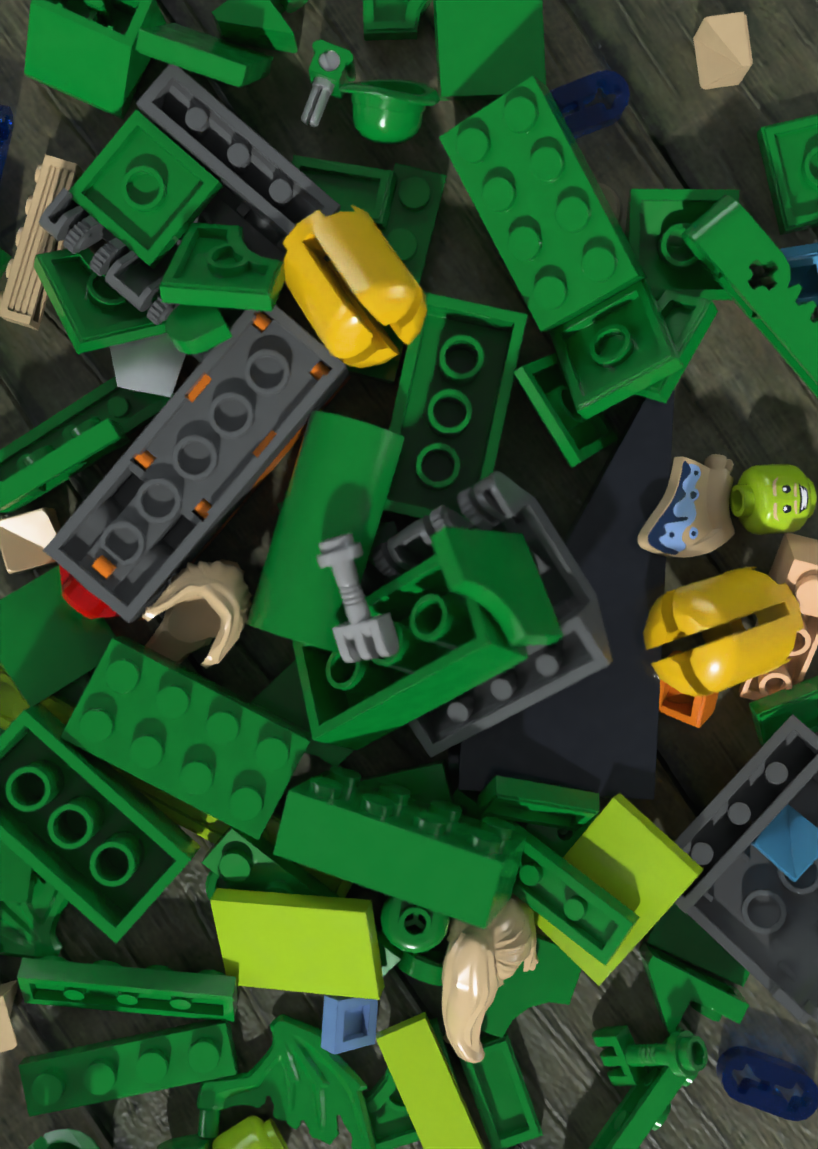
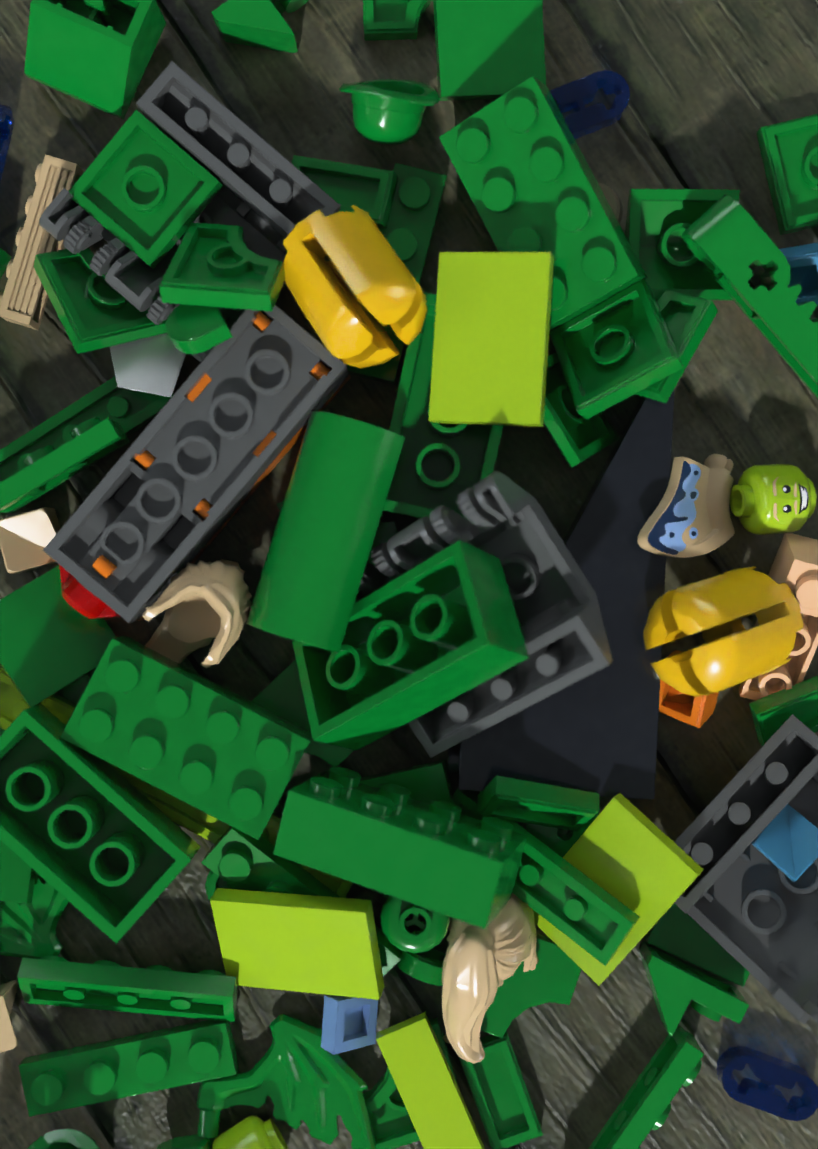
(203, 54): green tile -> none
(328, 72): piece -> none
(362, 635): light grey hinge -> none
(491, 338): none -> lime tile
(502, 578): green tile -> none
(682, 1053): green hinge -> none
(722, 50): tan slope -> none

